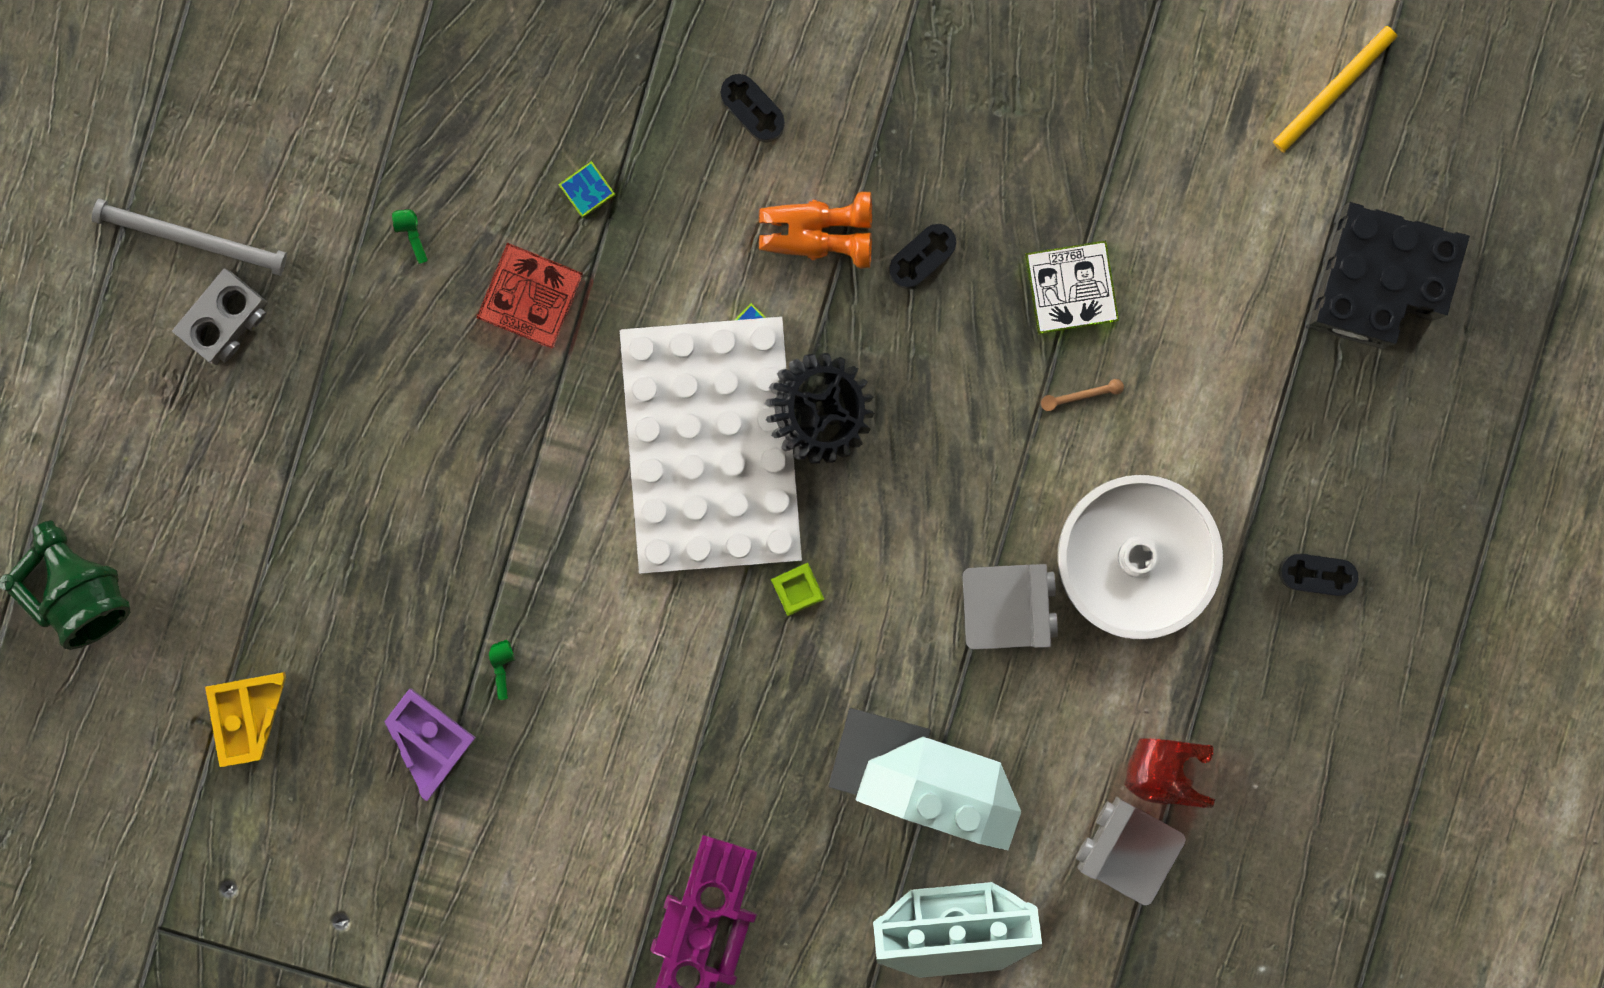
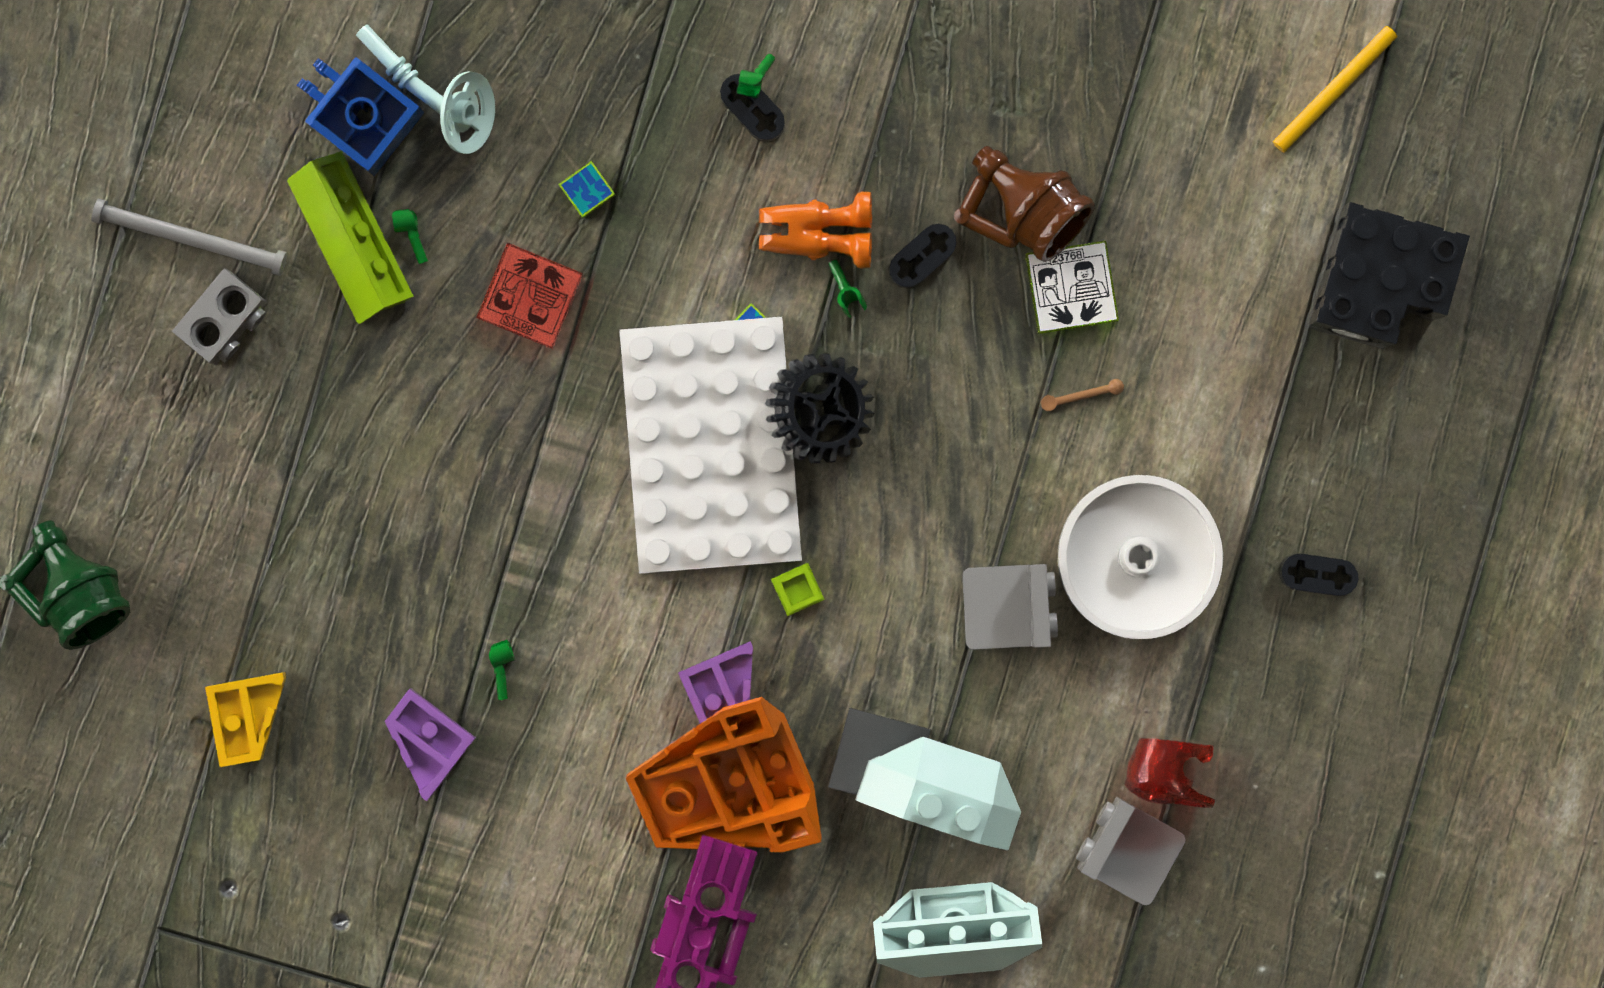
(349, 236): none -> lime panel
(356, 90): none -> blue hinge
(456, 111): none -> light aqua dish
(719, 681): none -> medium lavender wing
(730, 781): none -> orange wedge
(751, 82): none -> green hand
(847, 293): none -> green hand
(1040, 207): none -> reddish brown piece

